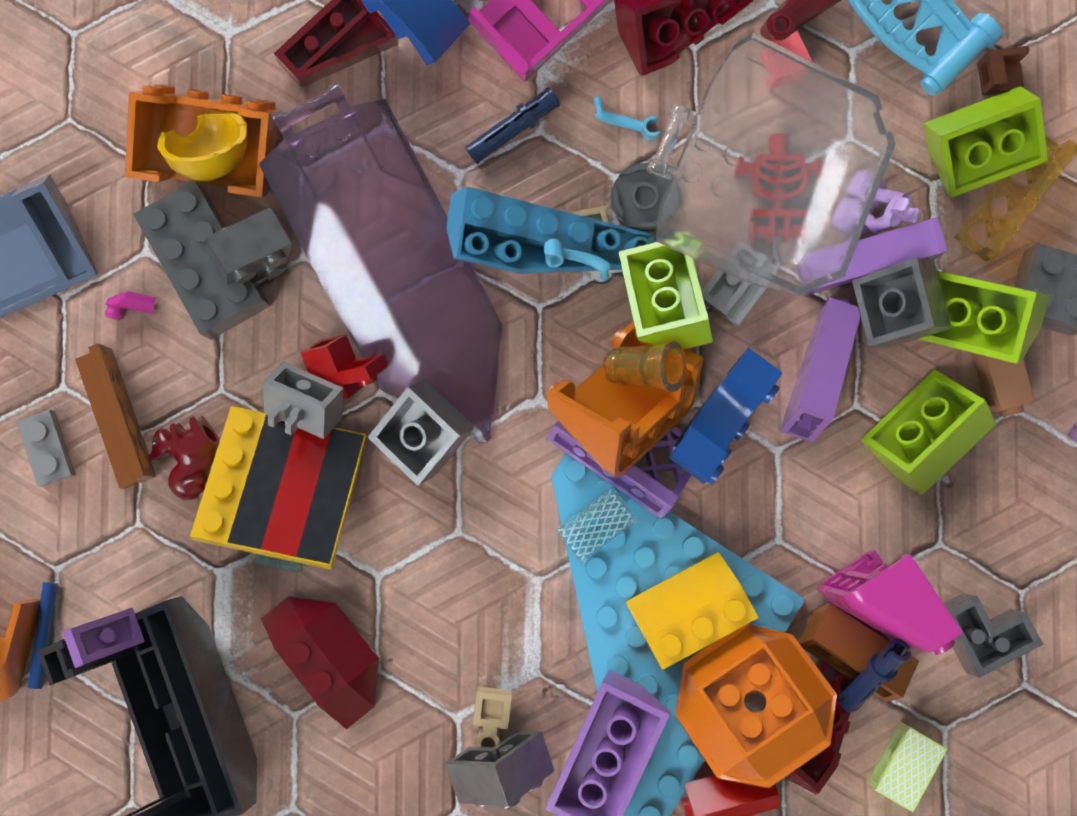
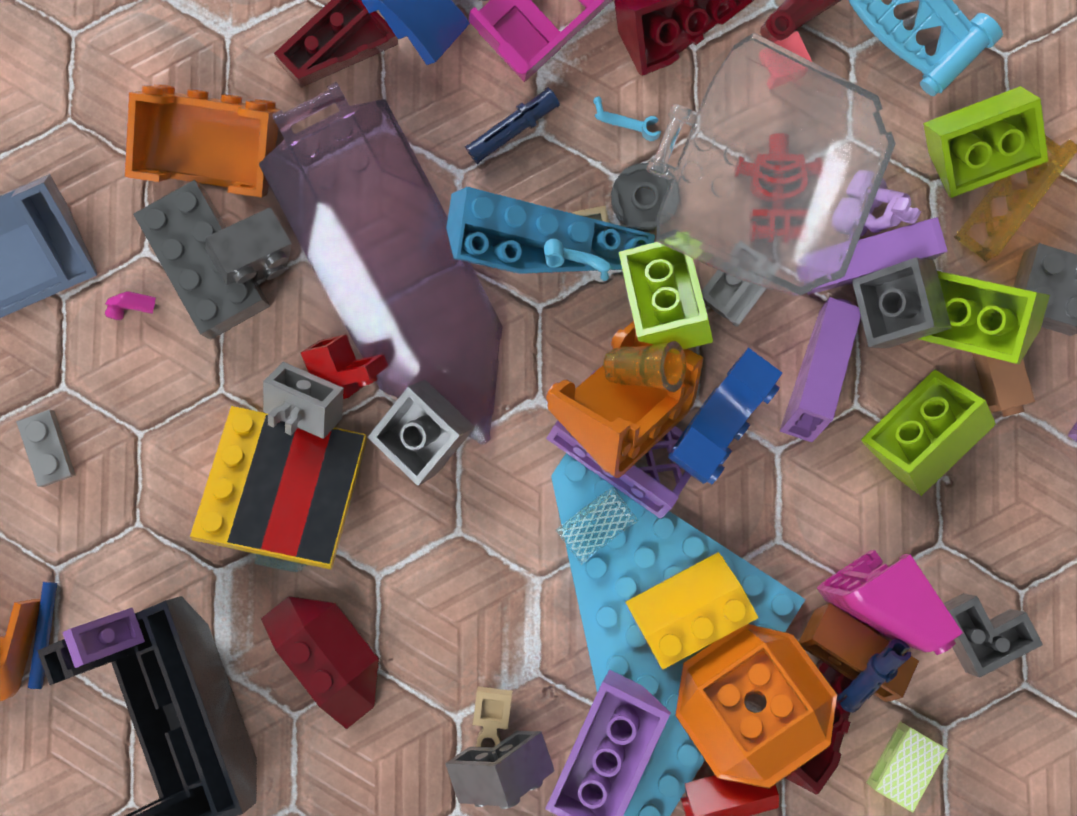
(115, 416): dark orange fence -> none
(192, 451): dark red animal -> none
(210, 149): yellow cylinder -> none
(1001, 70): copper panel -> none

